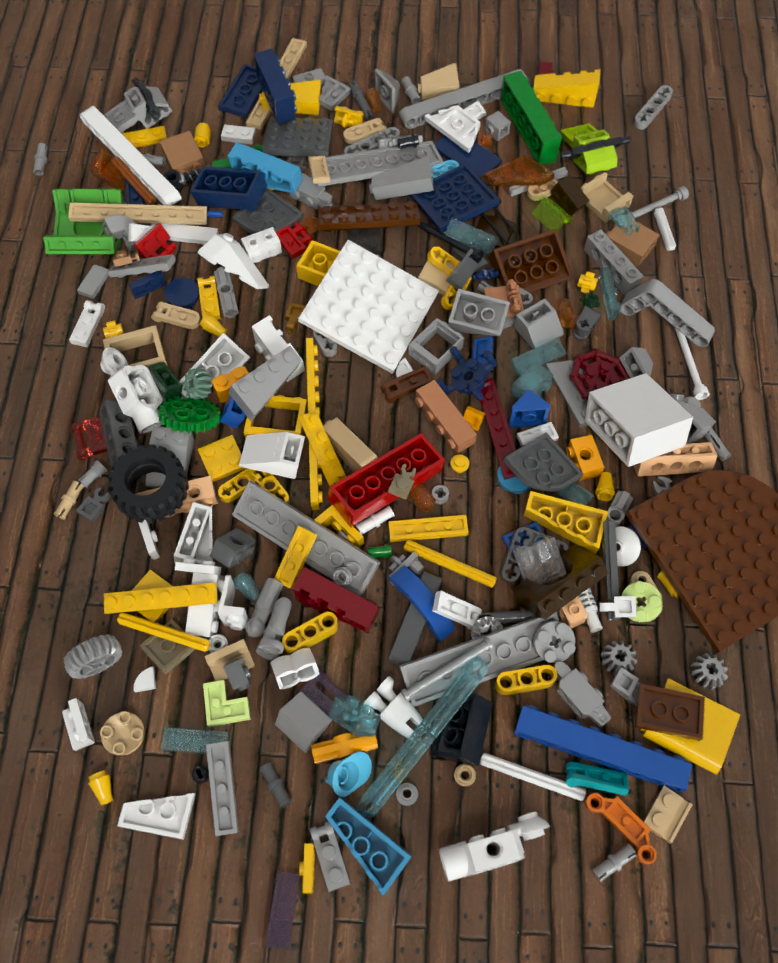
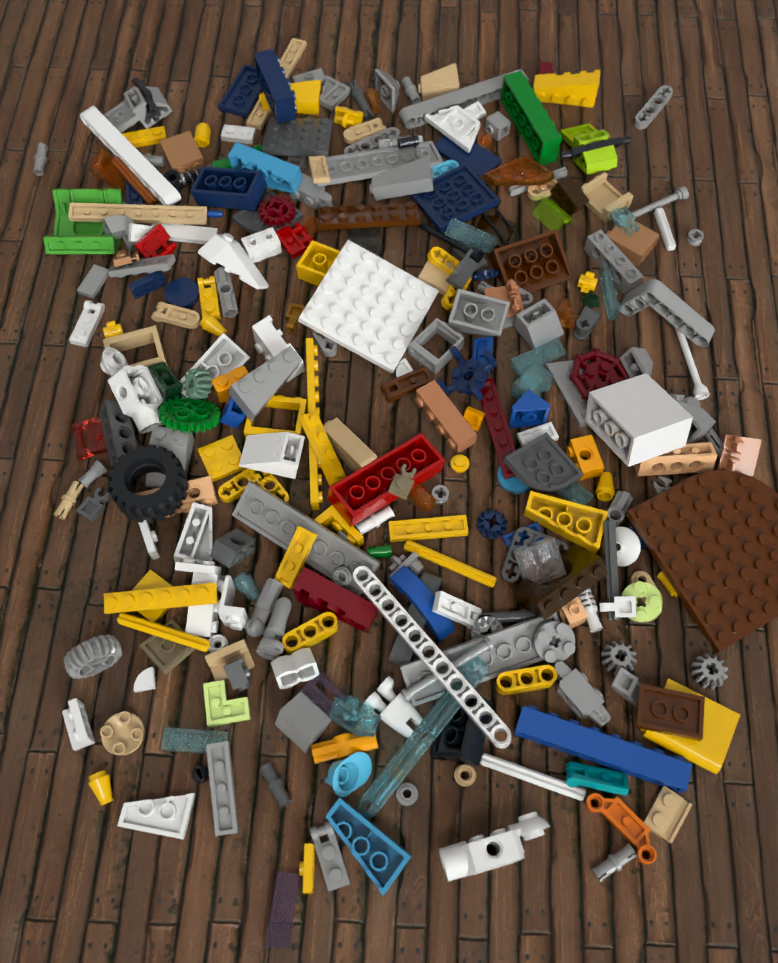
(276, 211): none -> dark red gear
(434, 662): none -> white beam
(497, 530): none -> dark blue gear
(695, 241): none -> light grey bush
(739, 454): none -> hinge

